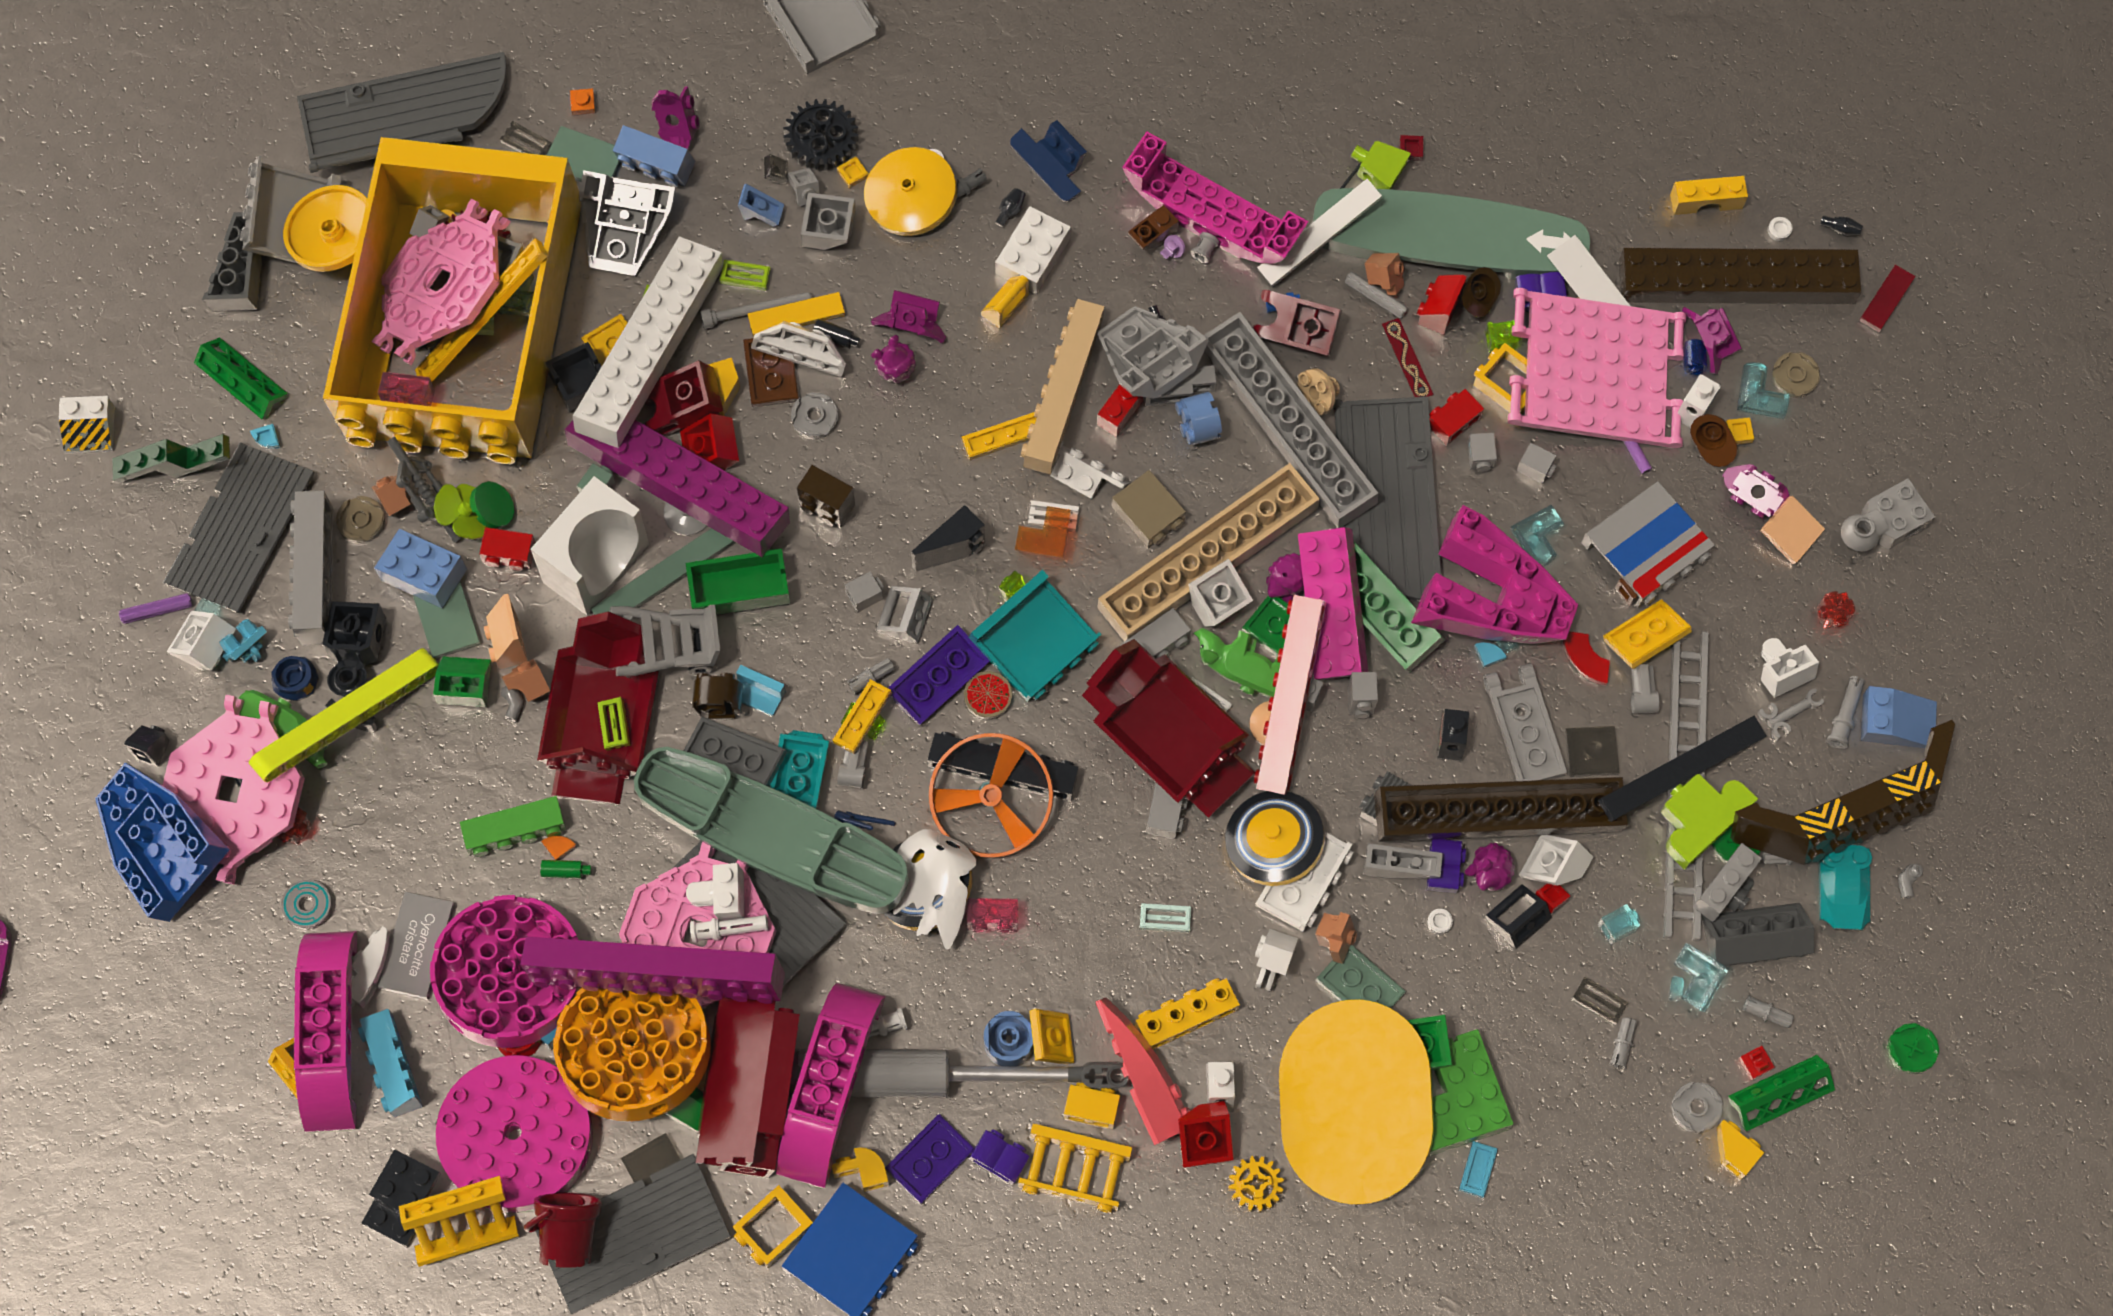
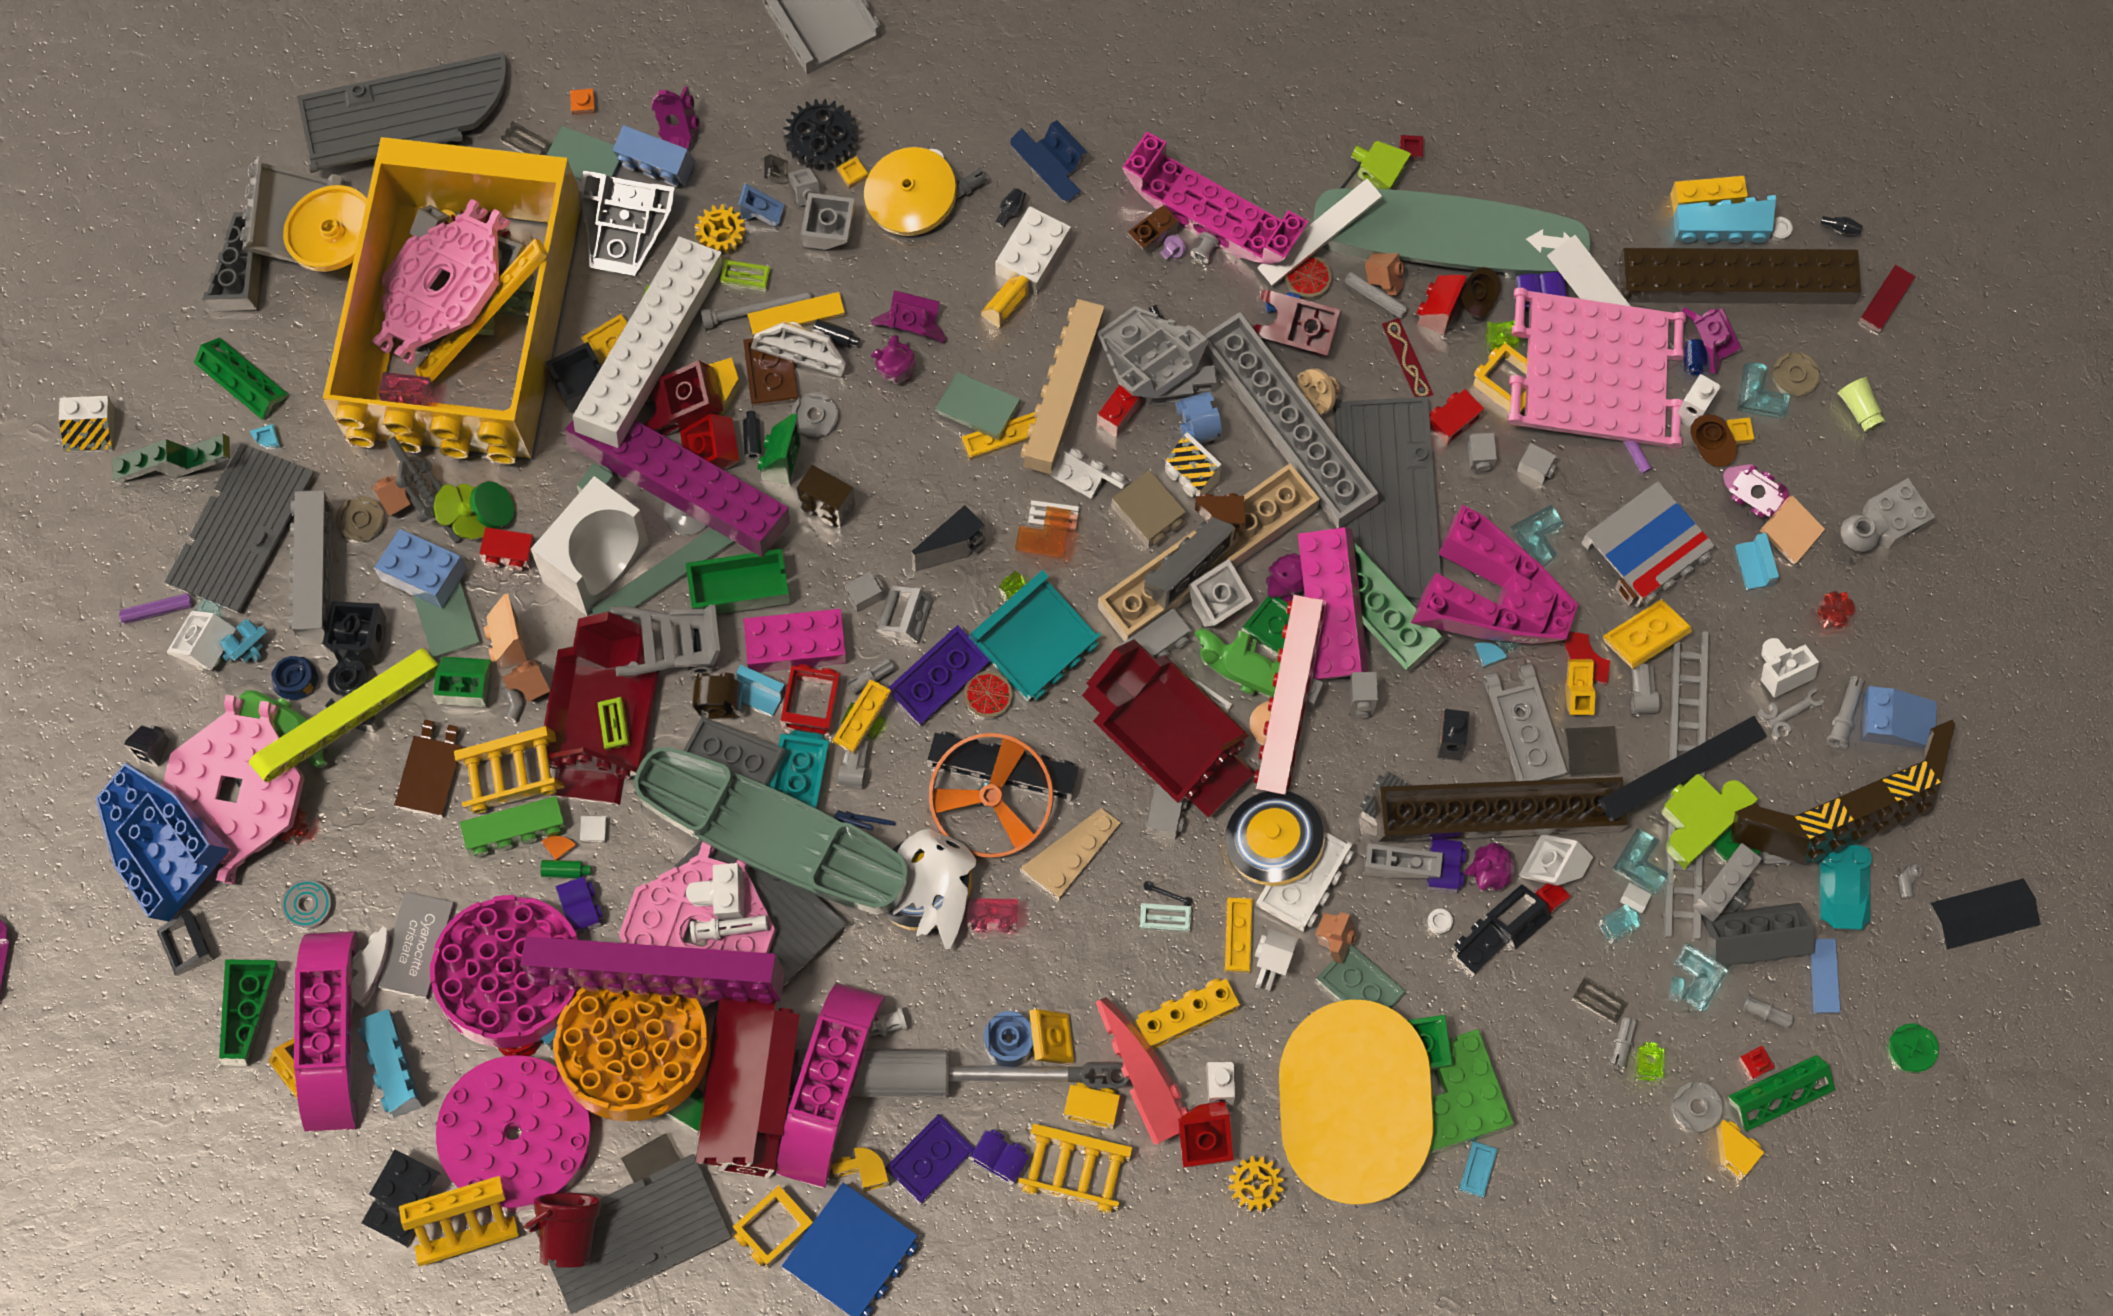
(203, 953): none -> black tile
(243, 1006): none -> green wedge
(429, 772): none -> reddish brown tile
(493, 752): none -> yellow fence
(578, 904): none -> dark purple brick
(593, 829): none -> white tile
(720, 229): none -> yellow gear
(752, 436): none -> black cylinder
(781, 451): none -> green slope
(794, 639): none -> dark pink brick
(804, 722): none -> red window
(977, 405): none -> sand green tile
(1066, 858): none -> tan wing
(1148, 886): none -> black hinge
(1189, 562): none -> dark grey slope
(1193, 467): none -> slope
(1227, 508): none -> reddish brown slope
(1238, 935): none -> yellow tile
(1310, 278): none -> tile
(1479, 946): none -> black bracket
(1579, 687): none -> yellow brick
(1634, 864): none -> clear light blue brick
(1635, 898): none -> white tile
(1646, 1071): none -> clear neon green brick
(1725, 221): none -> medium azure wedge
(1757, 563): none -> medium azure panel
(1825, 977): none -> medium blue tile
(1862, 404): none -> yellowish green plant
(1985, 914): none -> black slope

